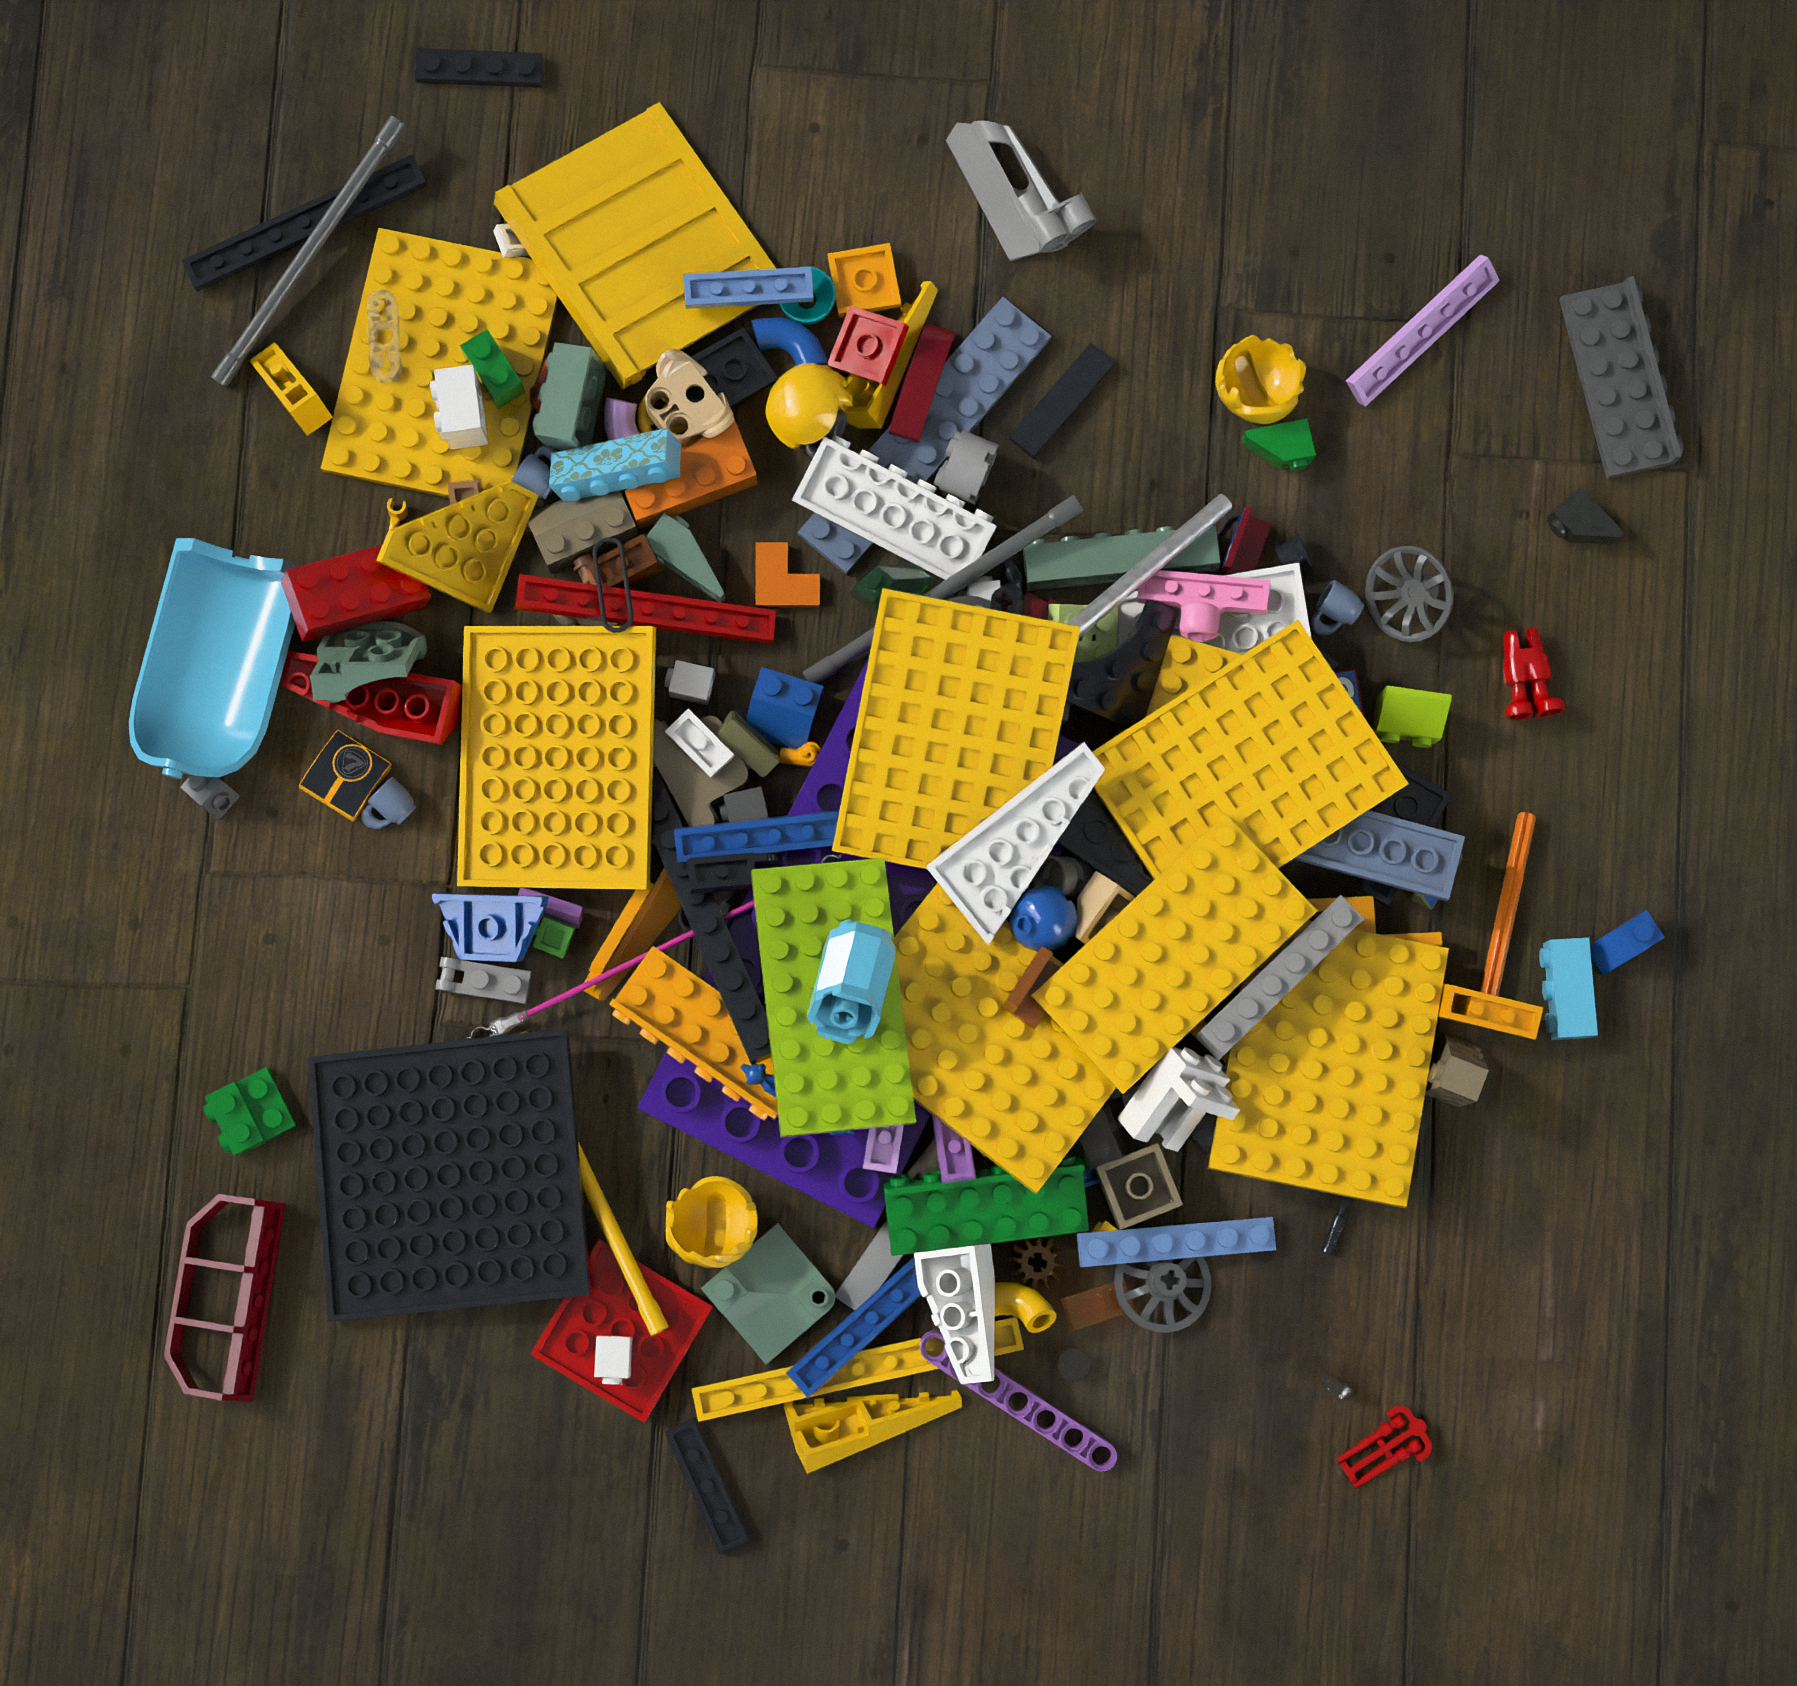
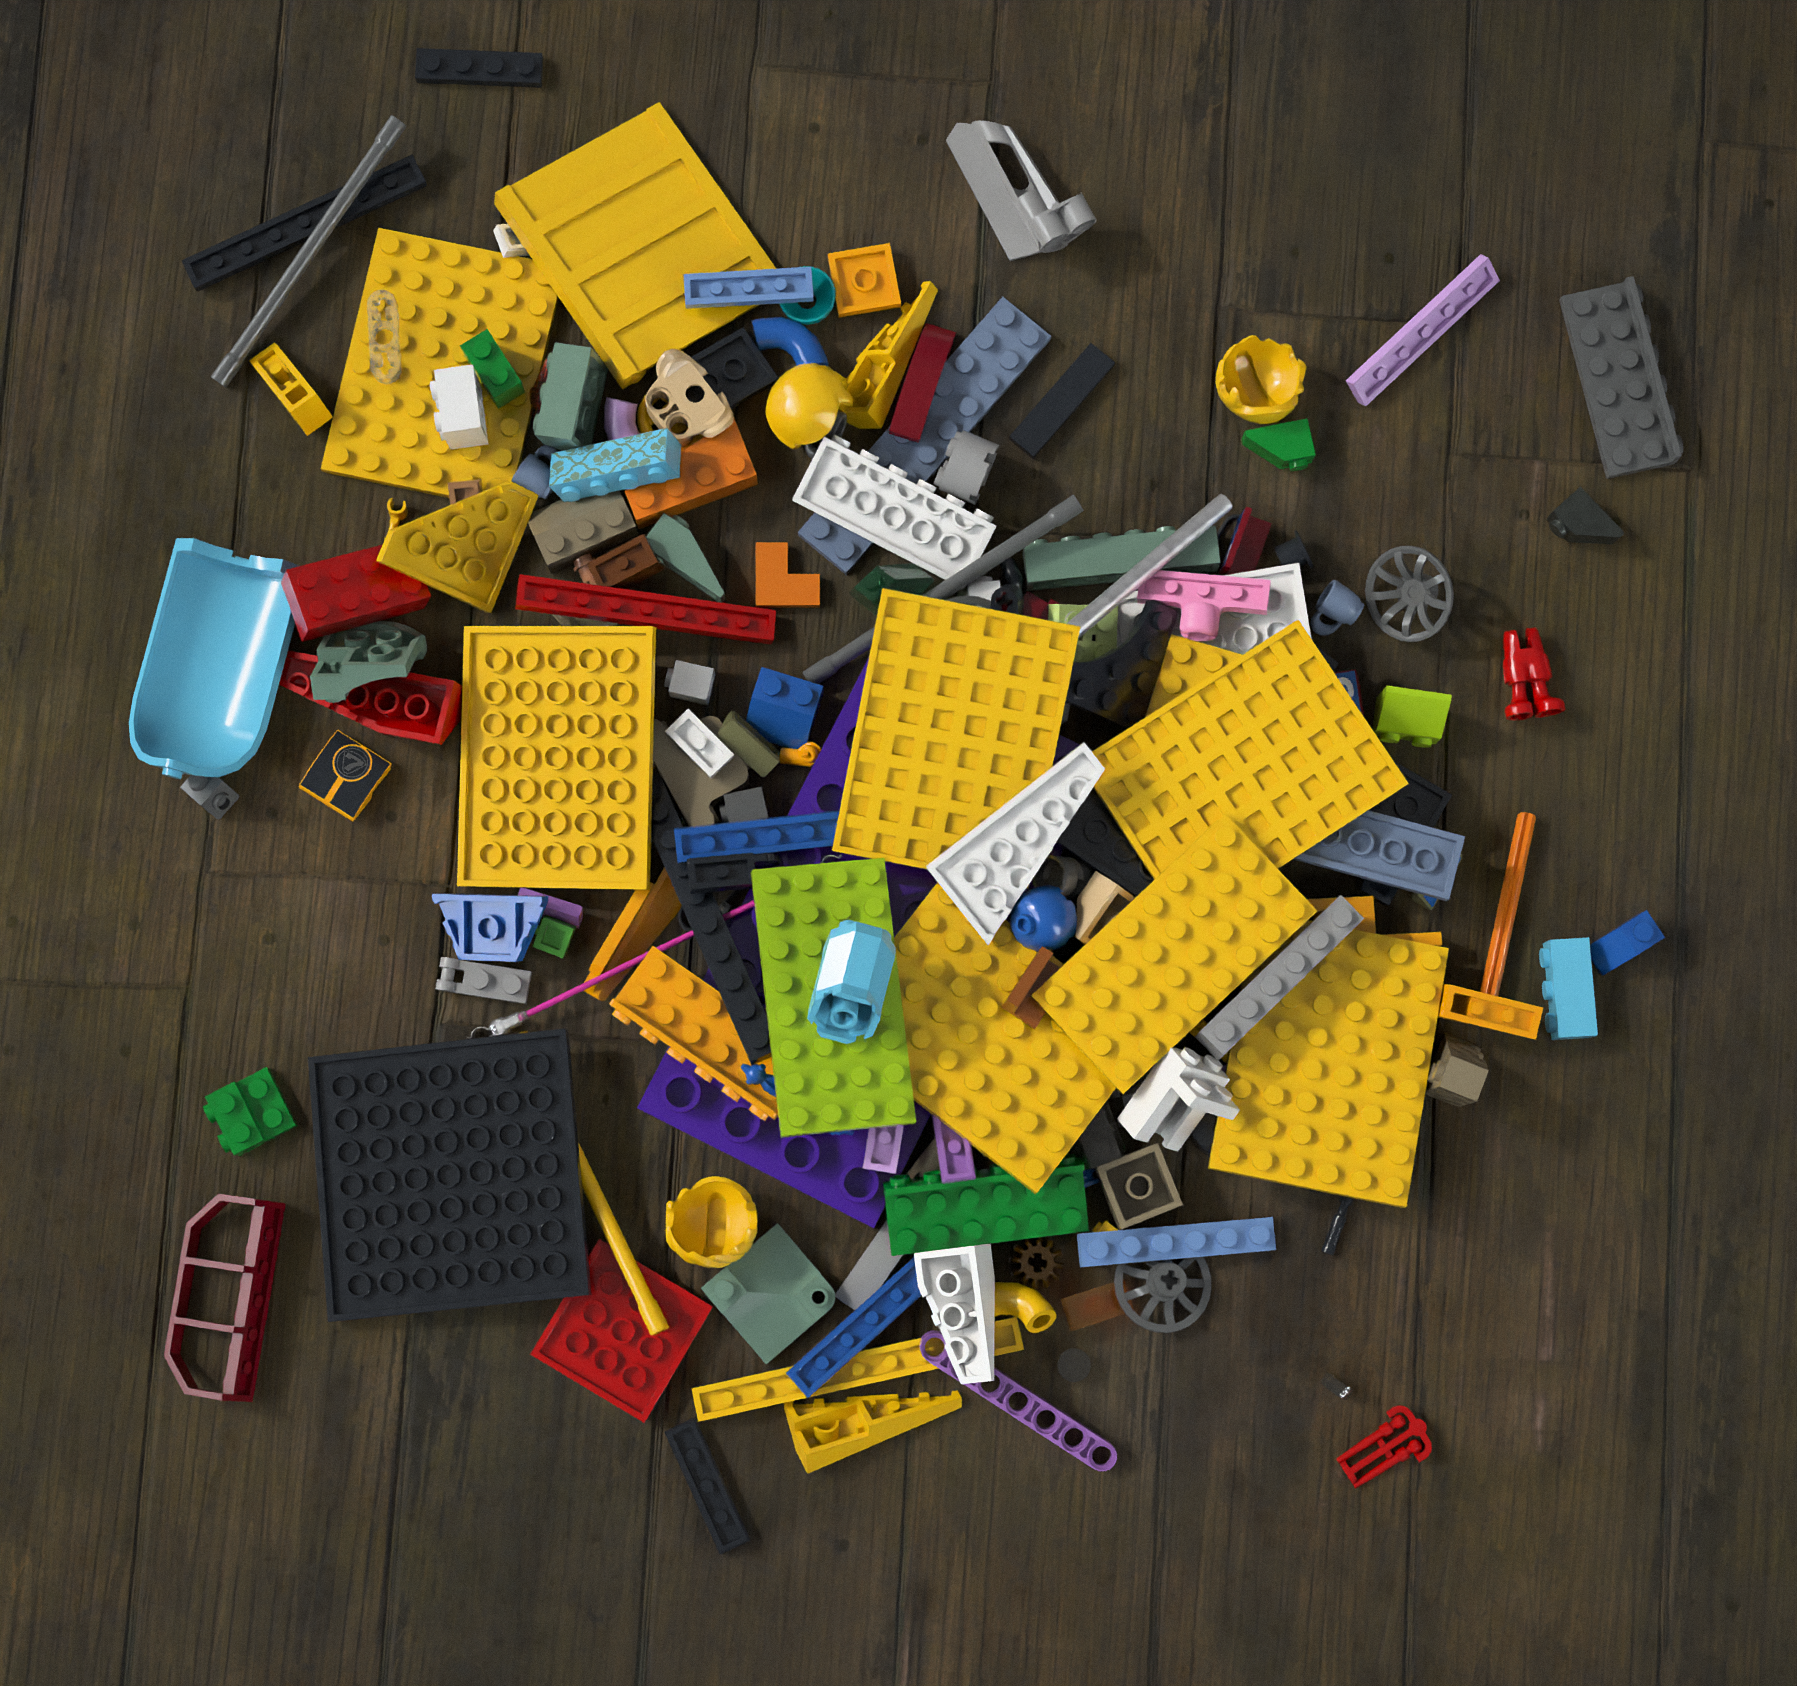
(391, 802): sand blue piece -> none
(613, 1358): white brick -> none
(626, 584): black piece -> none
(868, 345): tile -> none

